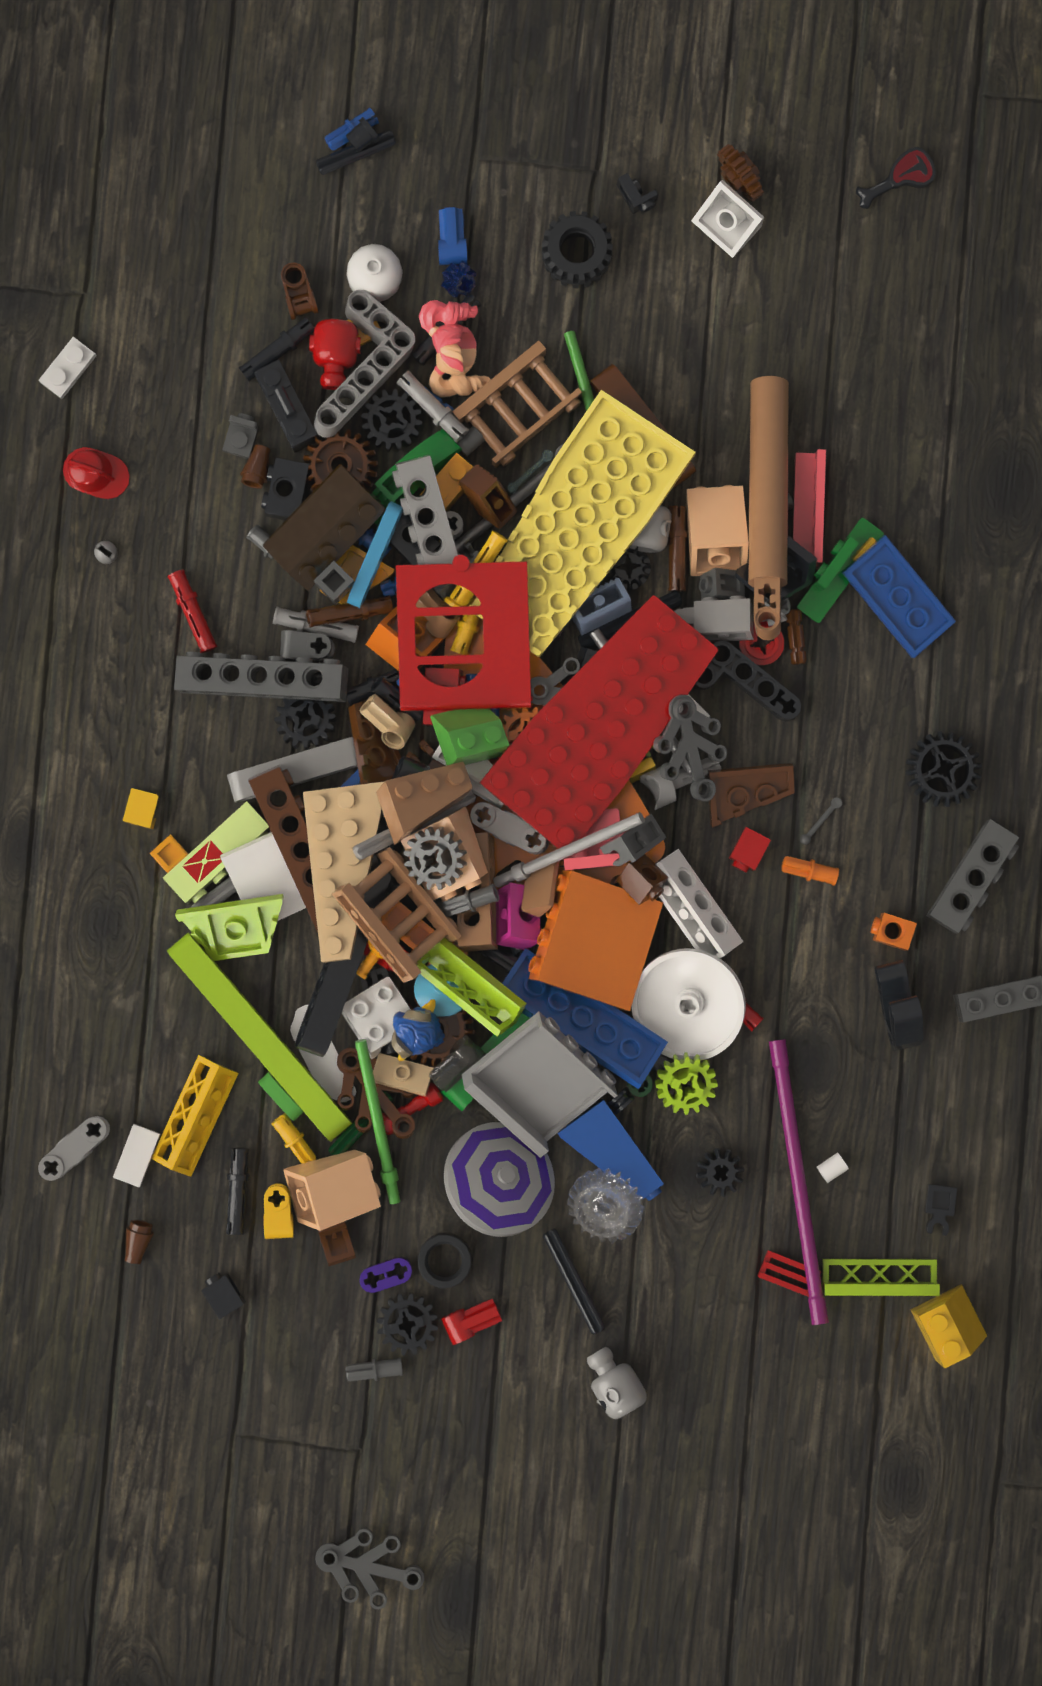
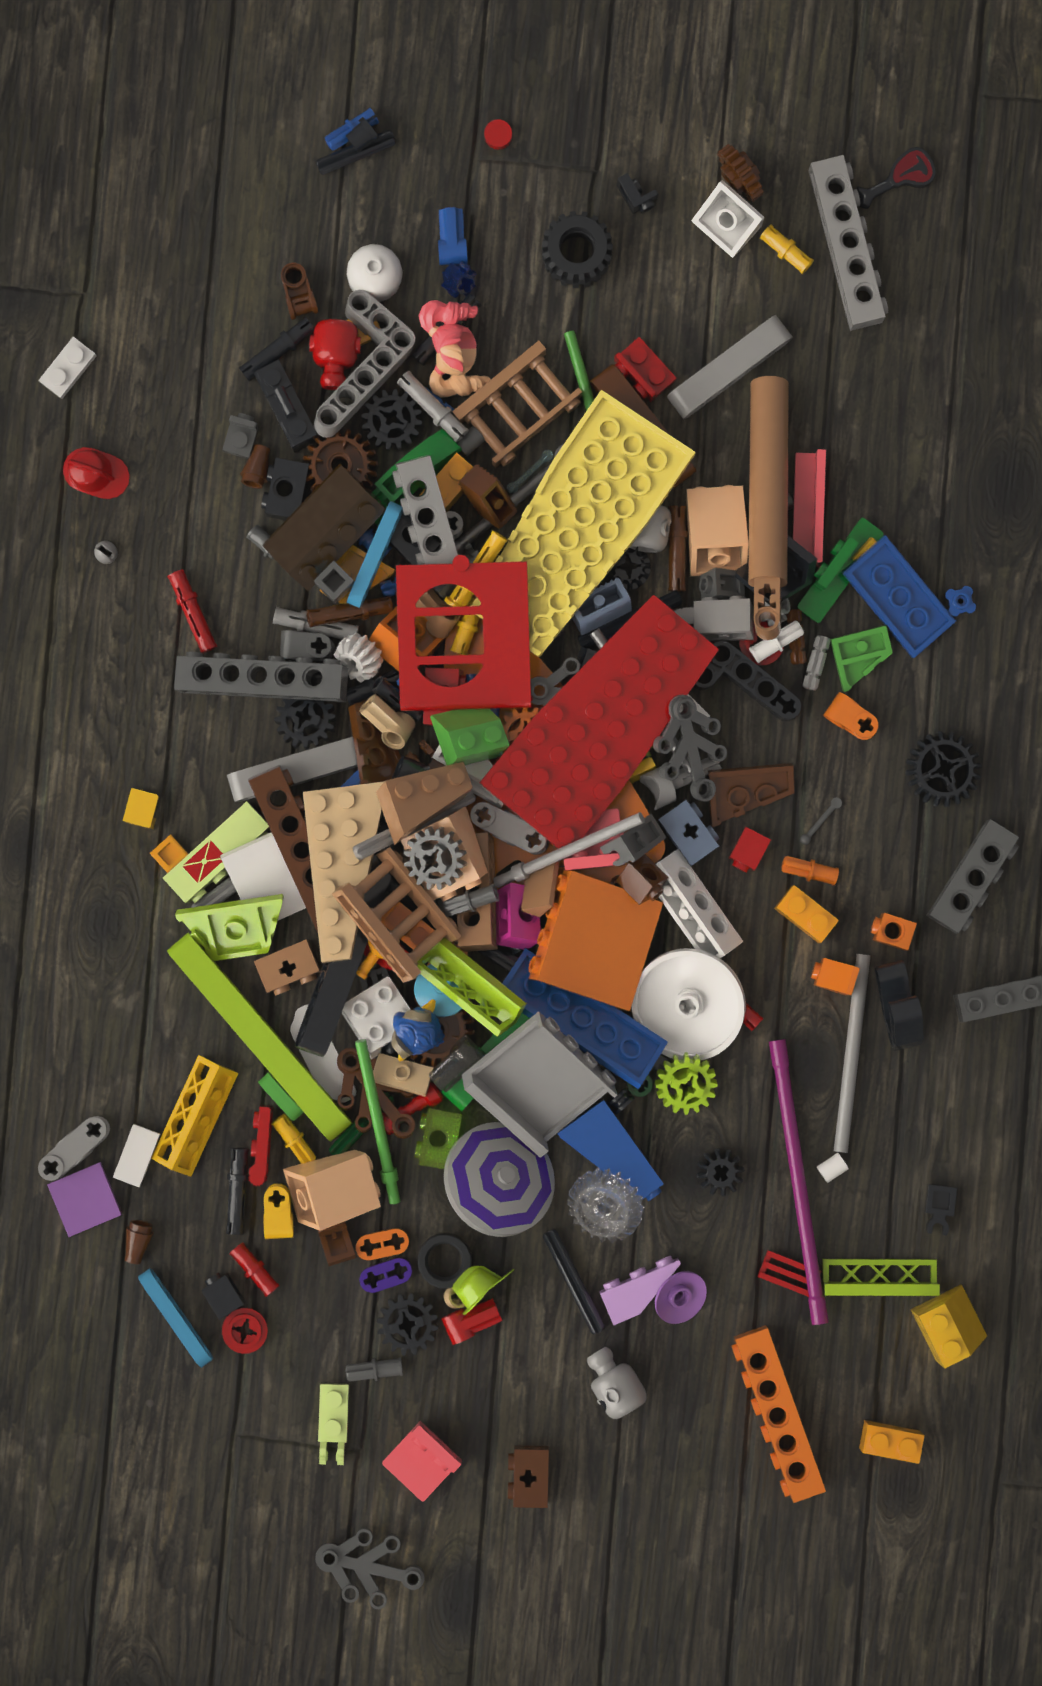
(84, 1199): none -> medium lavender tile
(175, 1317): none -> dark azure beam
(233, 1337): none -> red gear
(254, 1269): none -> red pin
(261, 1147): none -> red hinge
(271, 965): none -> medium nougat brick
(333, 1419): none -> yellowish green hinge
(359, 656): none -> white gear
(383, 1251): none -> orange beam
(422, 1461): none -> coral bracket
(442, 1120): none -> clear neon green brick
(453, 1303): none -> tan hinge
(474, 1284): none -> lime piece
(498, 134): none -> red tile
(534, 1493): none -> reddish brown brick
(632, 1295): none -> lavender slope
(644, 370): none -> red bracket
(673, 825): none -> sand blue brick
(680, 1297): none -> medium lavender dish
(729, 367): none -> light grey beam
(767, 647): none -> white axle
(786, 249): none -> yellow pin
(806, 914): none -> light orange brick
(809, 1481): none -> orange brick
(816, 662): none -> light grey axle
(835, 976): none -> orange slope
(847, 713): none -> orange piece
(851, 1055): none -> light grey piece
(858, 313): none -> light grey brick
(859, 654): none -> bright green wing
(891, 1441): none -> light orange brick
(964, 594): none -> blue plate

